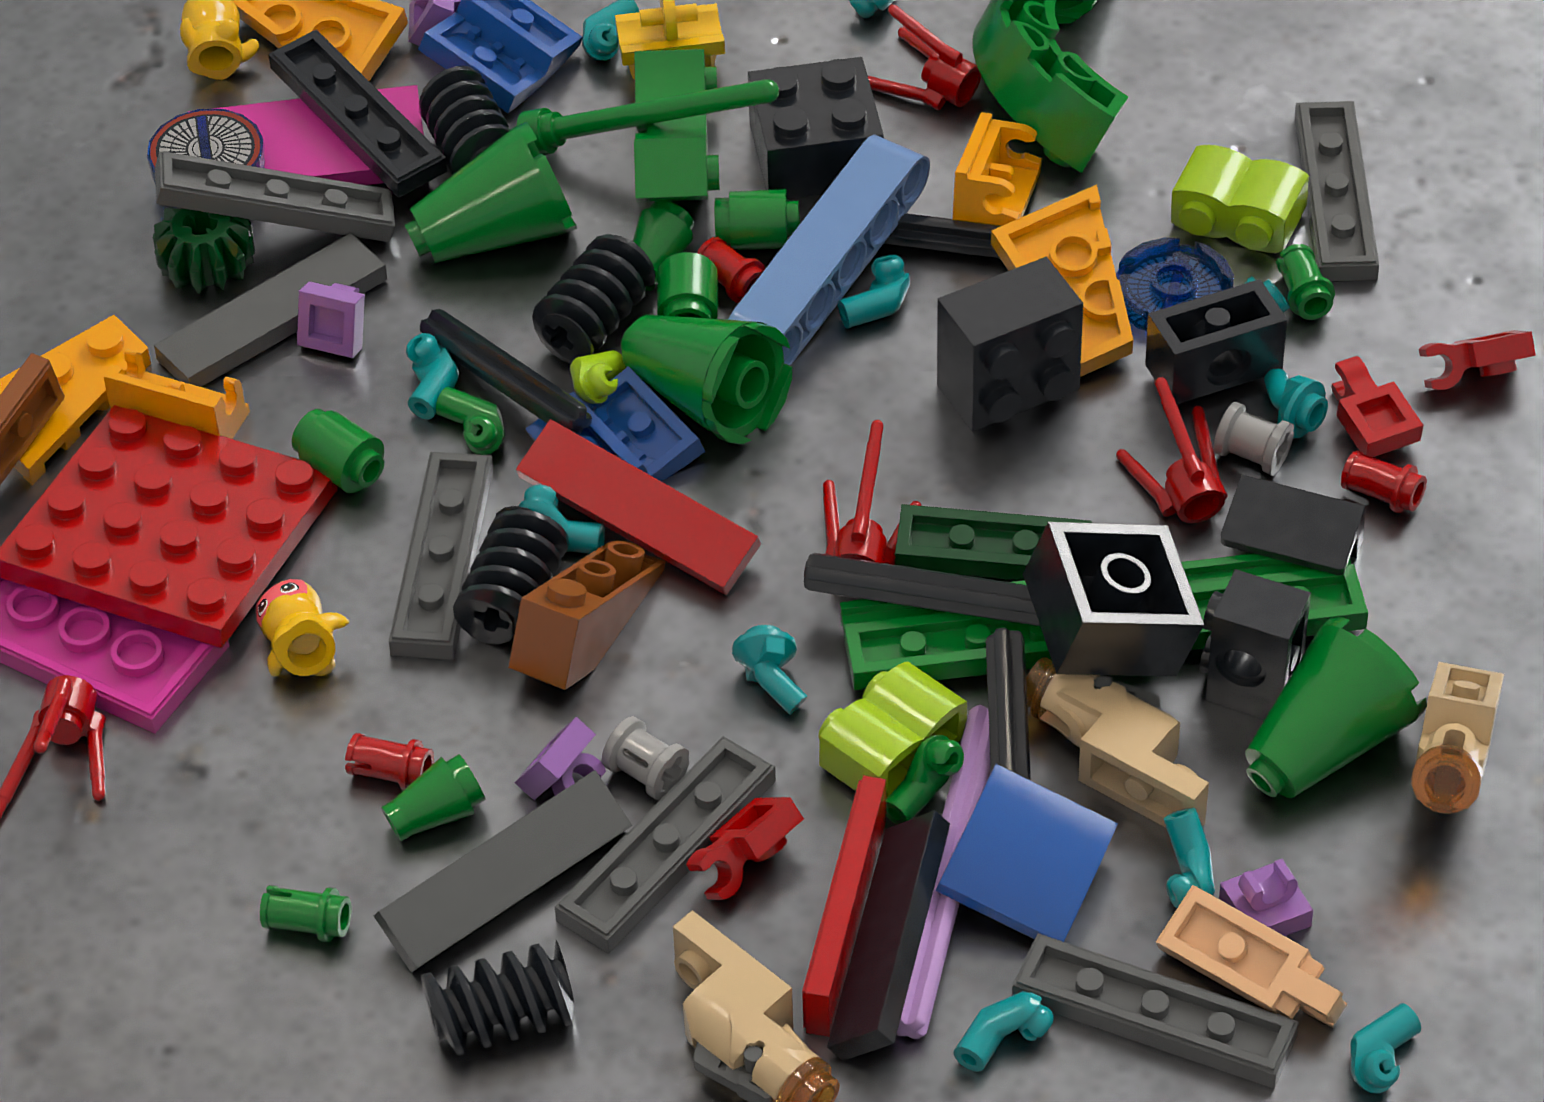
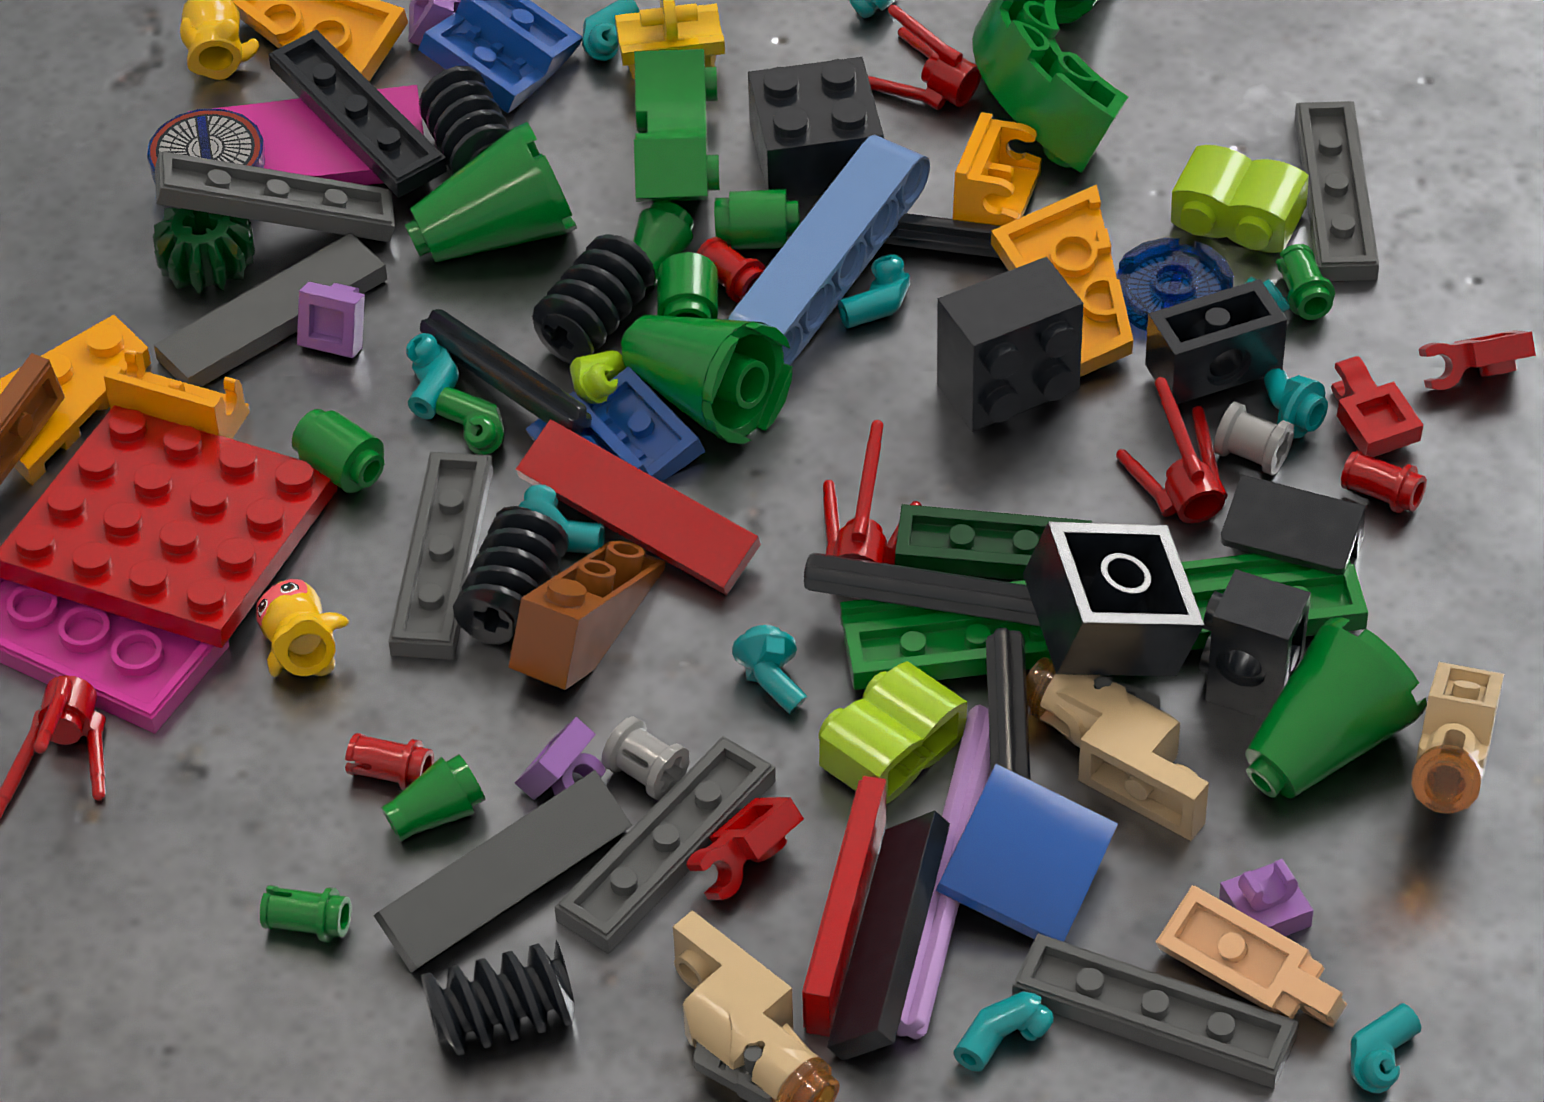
(553, 128): green piece -> none
(929, 771): green arm -> none
(1191, 853): teal arm -> none

